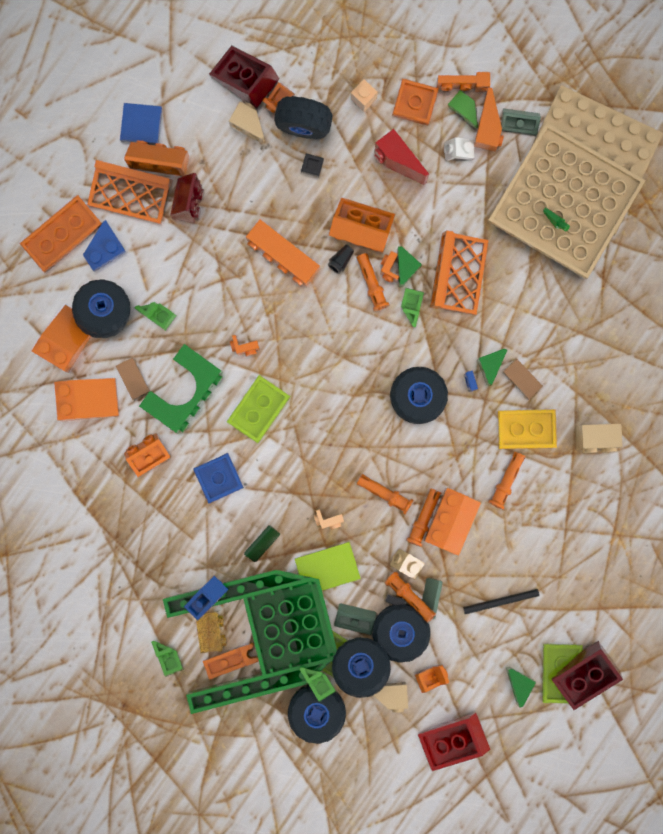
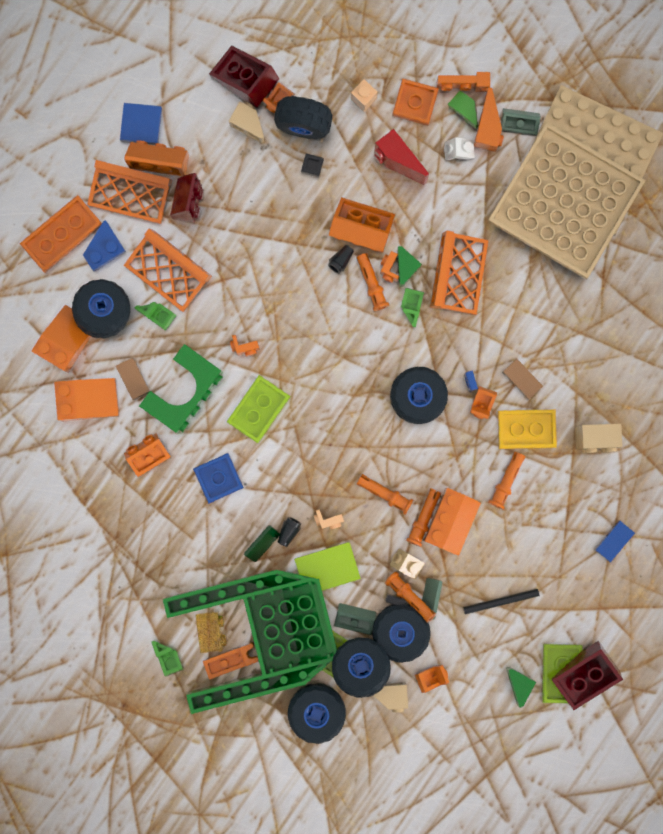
(175, 255): none -> orange fence
(205, 598): blue slope -> none
(283, 253): orange brick -> none
(288, 531): none -> black cone
(318, 683): bright green slope -> none
(454, 742): red slope -> none
(483, 403): none -> orange bracket
(491, 364): green slope -> none
(557, 221): green bar -> none
(614, 541): none -> blue tile

